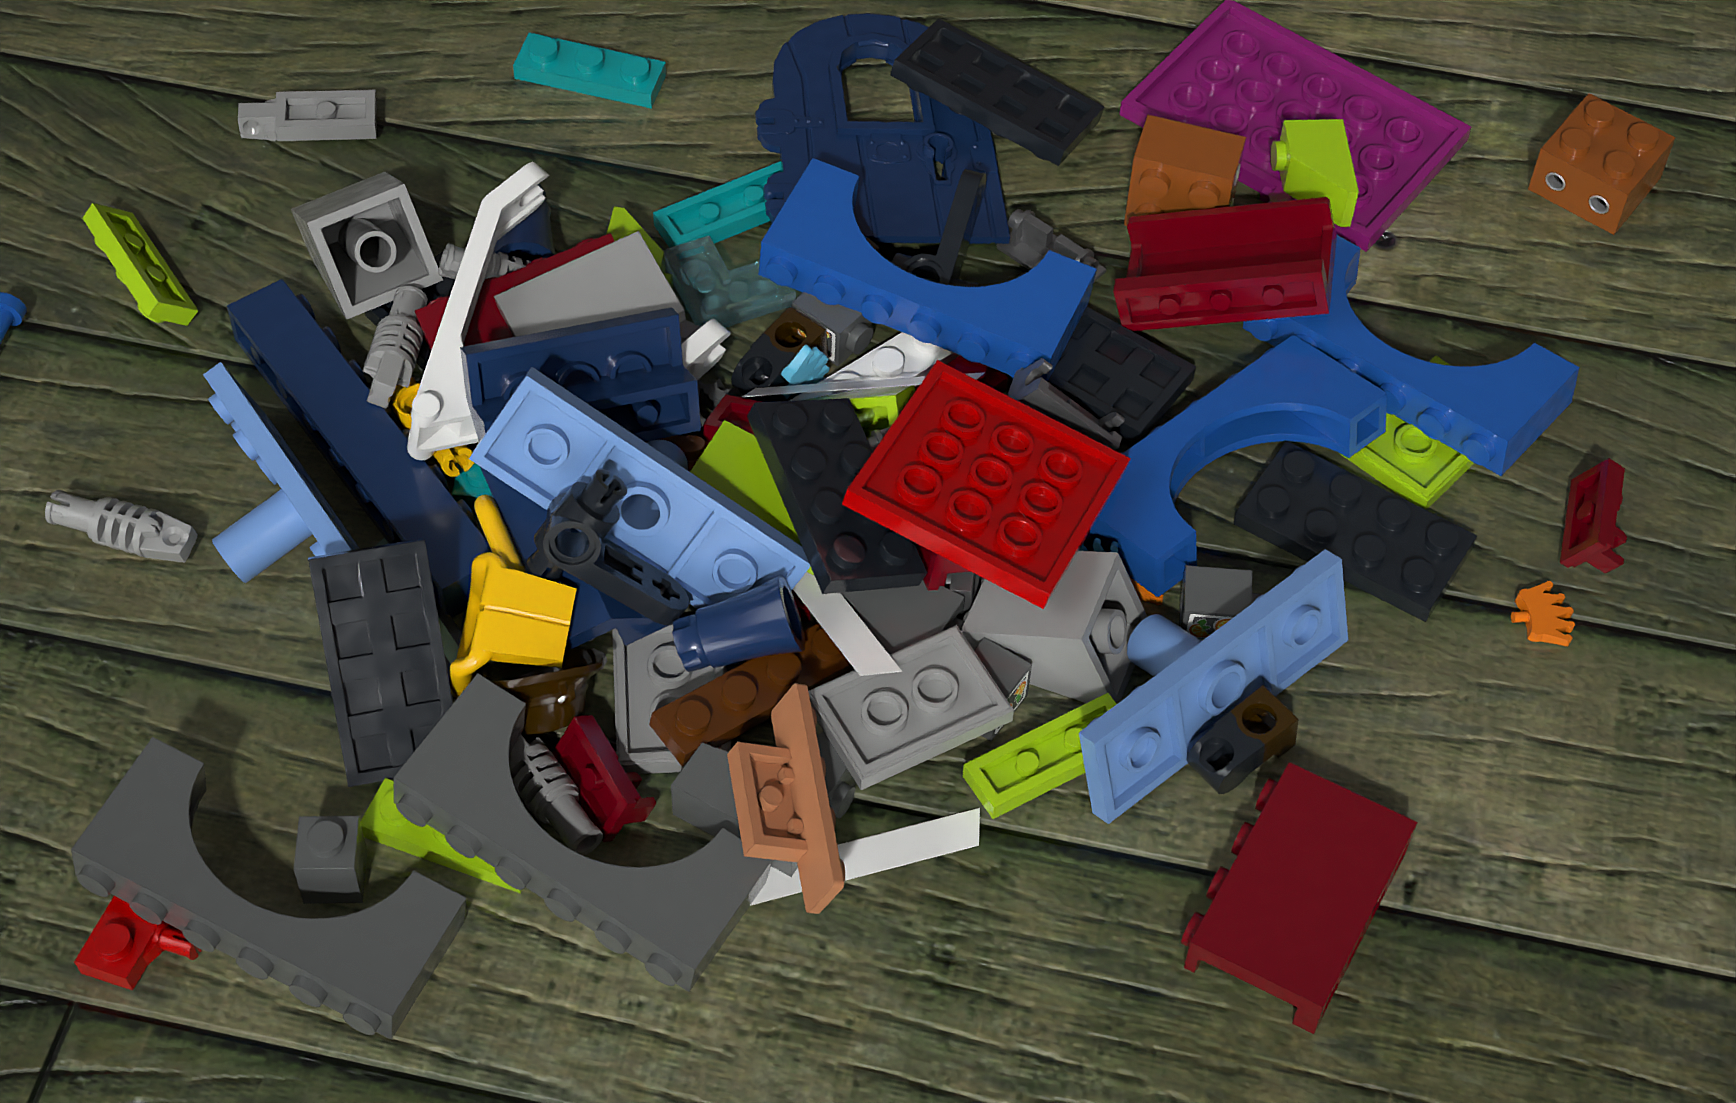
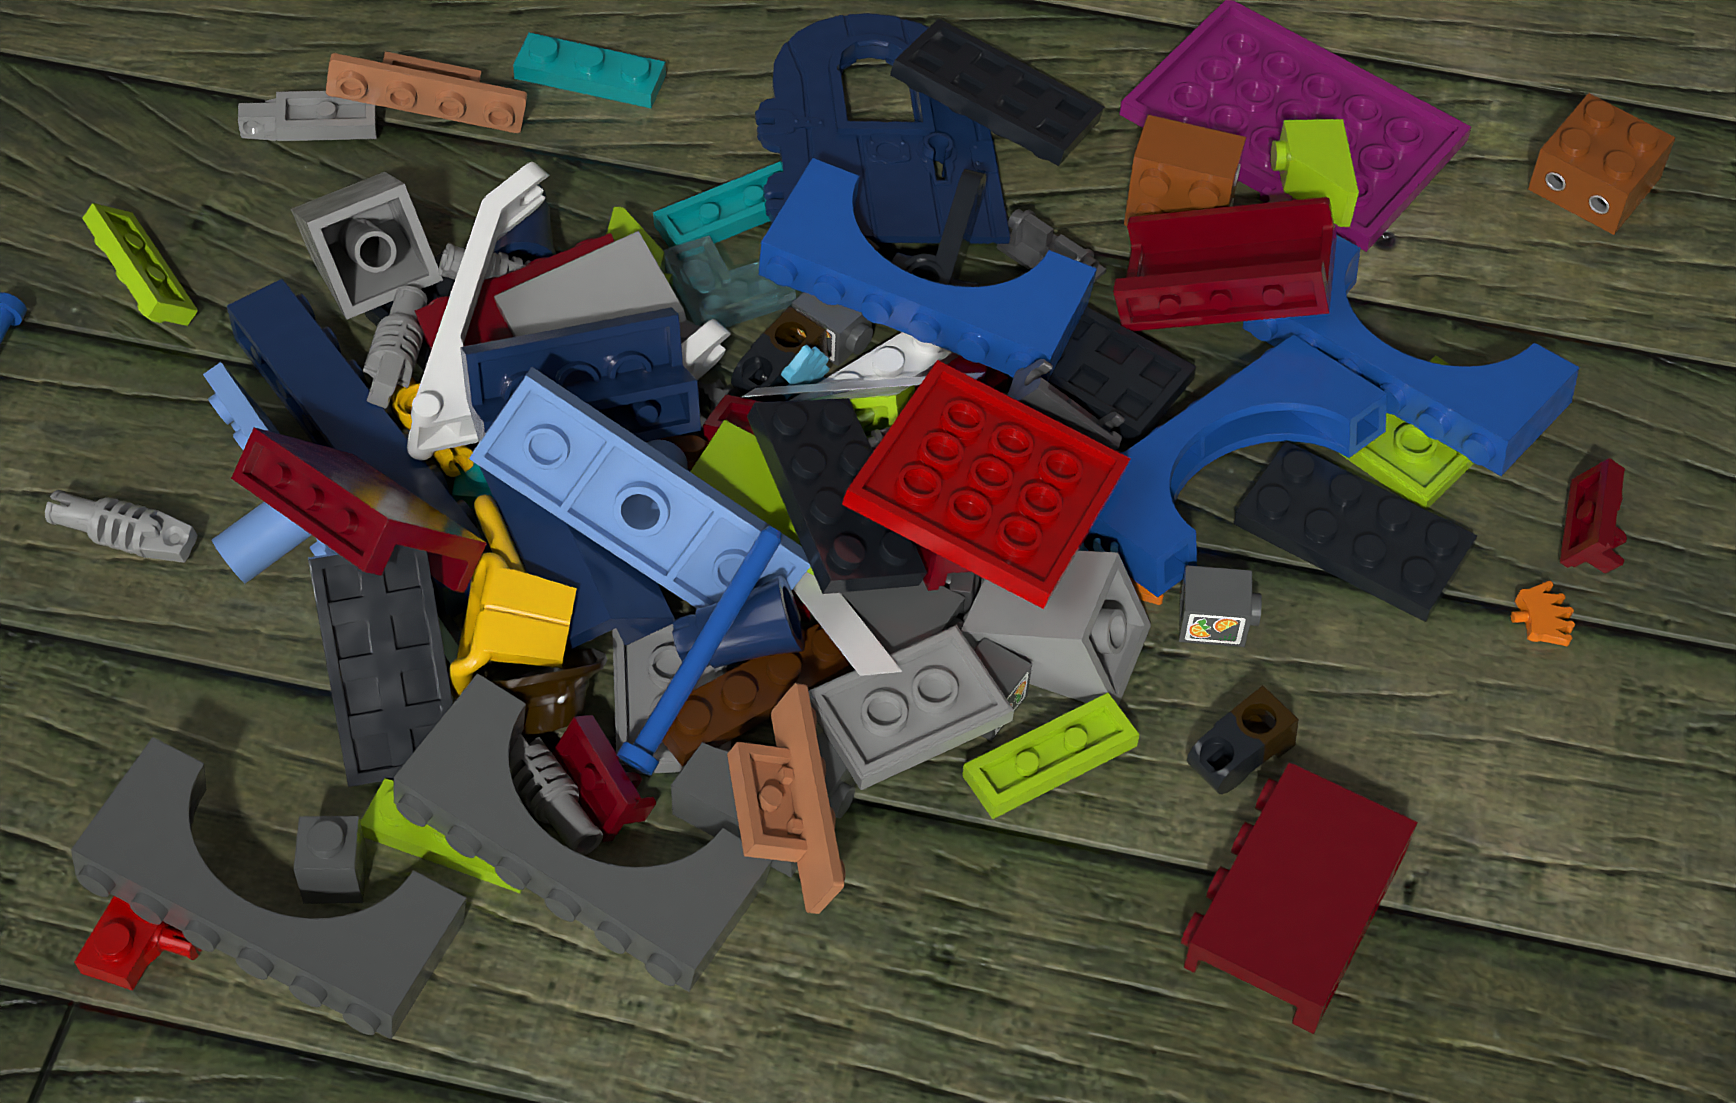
(354, 507): none -> dark red panel
(426, 89): none -> nougat bracket
(597, 560): black piece -> none
(642, 751): none -> blue bar
(889, 851): white sticker -> none
(1201, 681): medium blue plate -> none

